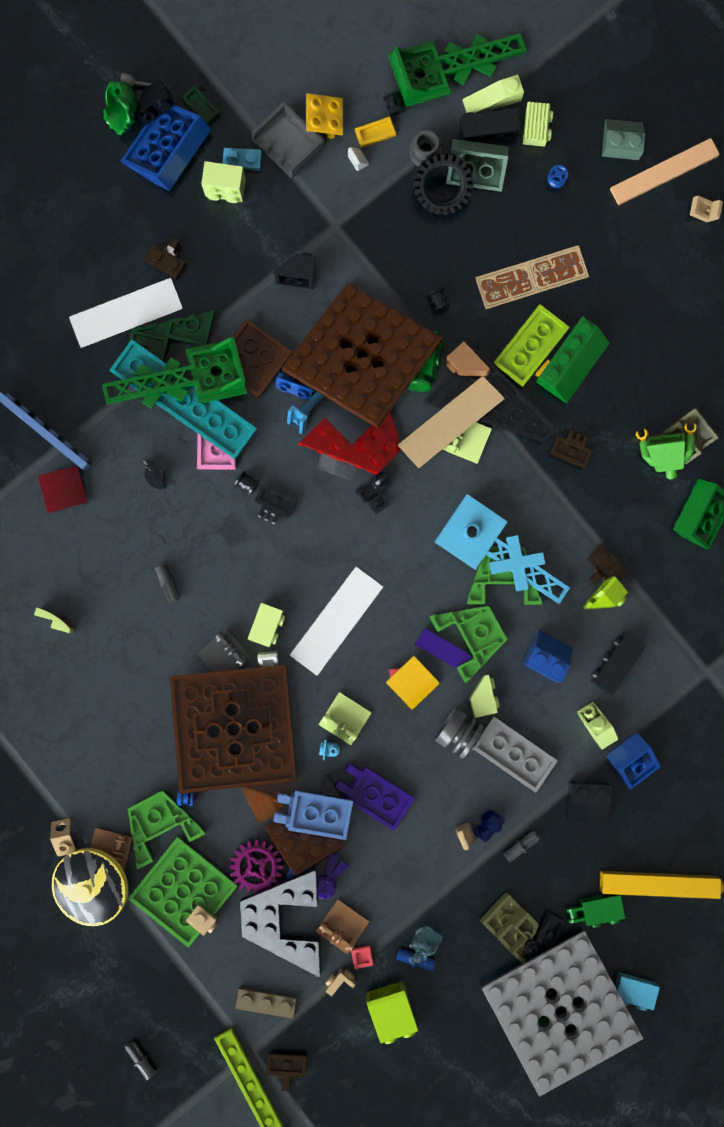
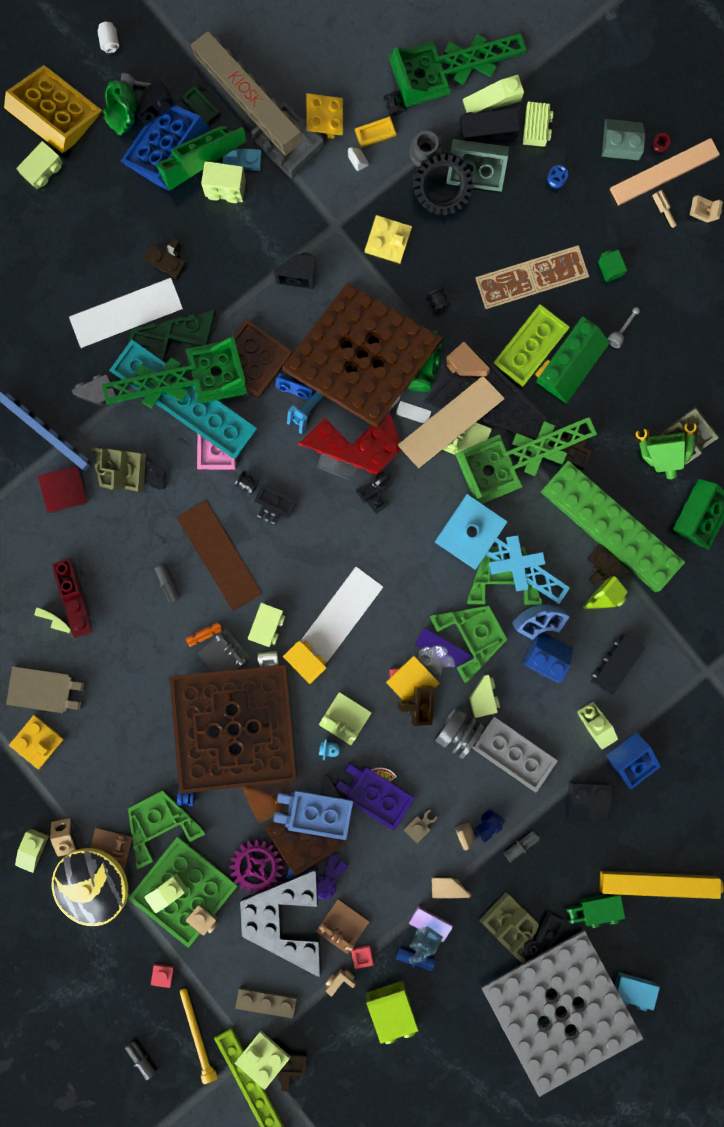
(31, 850): none -> yellowish green slope
(36, 742): none -> yellow hinge
(40, 165): none -> yellowish green brick
(42, 690): none -> dark tan tile
(51, 108): none -> yellow slope
(73, 597): none -> dark red slope
(93, 390): none -> flat silver slope
(108, 37): none -> white brick
(120, 468): none -> olive slope
(162, 975): none -> coral plate
(166, 893): none -> yellowish green slope
(191, 155): none -> green wedge
(204, 634): none -> orange axle
(208, 1074): none -> yellow piece
(219, 555): none -> reddish brown sticker
(247, 93): none -> dark tan brick
(262, 1060): none -> yellowish green hinge
(305, 661): none -> yellow brick
(385, 773): none -> tile
(388, 239): none -> light yellow hinge
(413, 412): none -> white sticker
(418, 827): none -> dark tan plate
(420, 705): none -> dark brown hinge
(423, 918): none -> lavender slope
(435, 658): none -> clear plate
(448, 888): none -> tan slope
(494, 454): none -> bright green piece
(540, 619): none -> medium blue brick
(612, 265): none -> green brick
(612, 527): none -> bright green brick
(616, 338): none -> light grey hinge
(659, 148): none -> dark red bush
(664, 206): none -> tan axle

